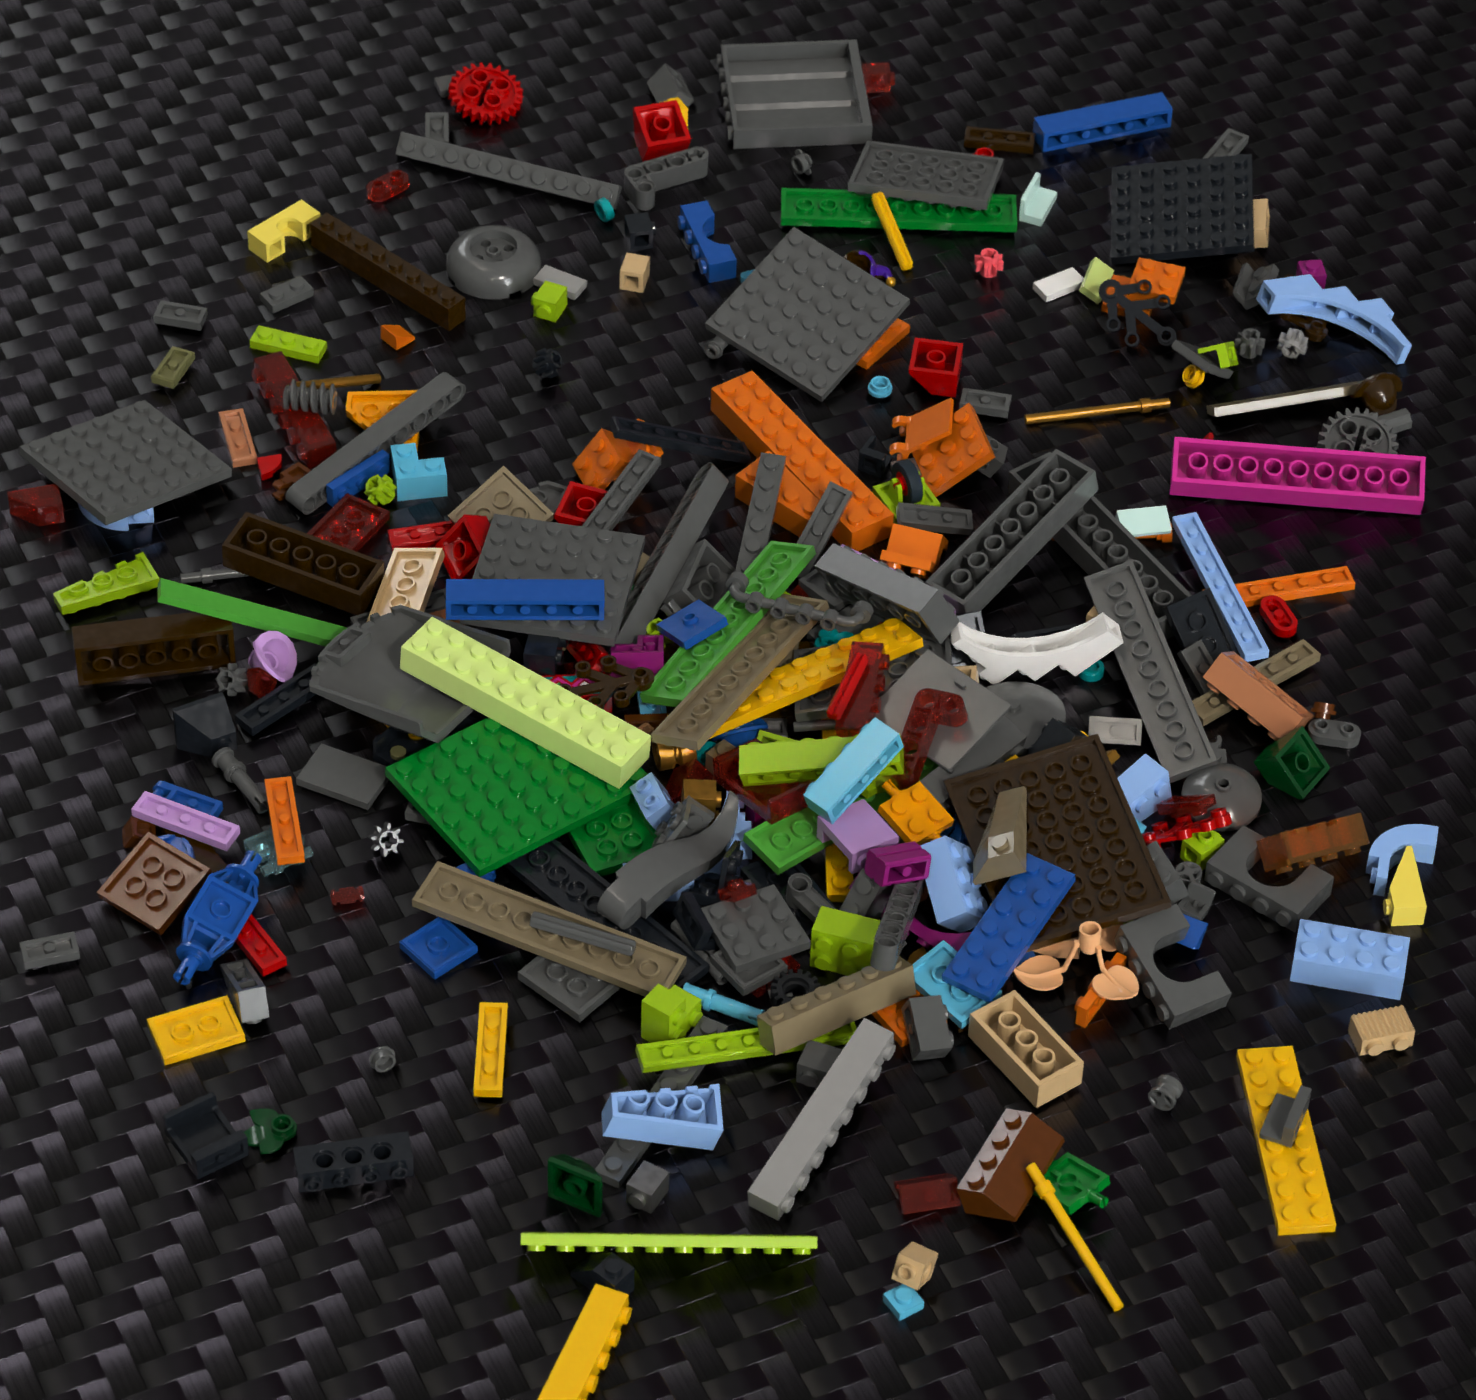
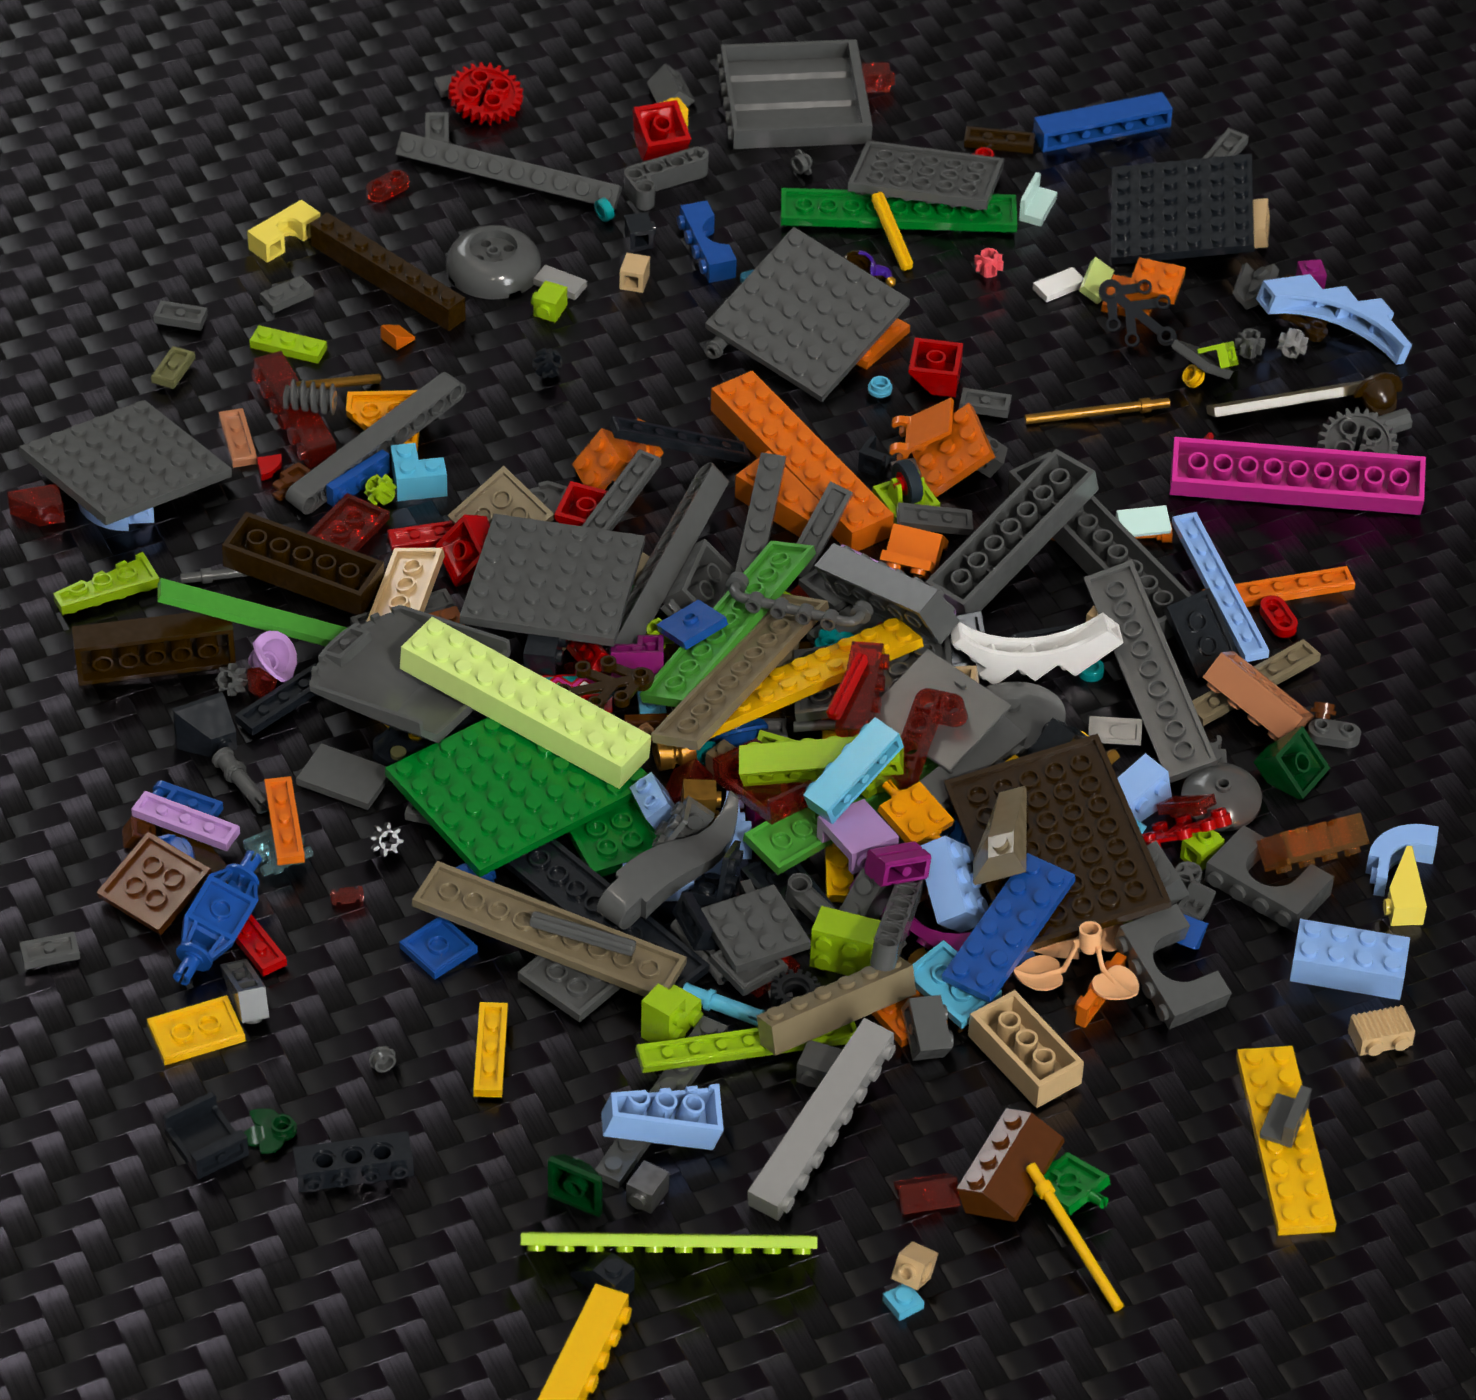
(525, 599): blue brick -> none
(737, 890): clear red plate -> none
(1165, 1092): dark grey wheel -> none
(1197, 662): dark grey plate -> none

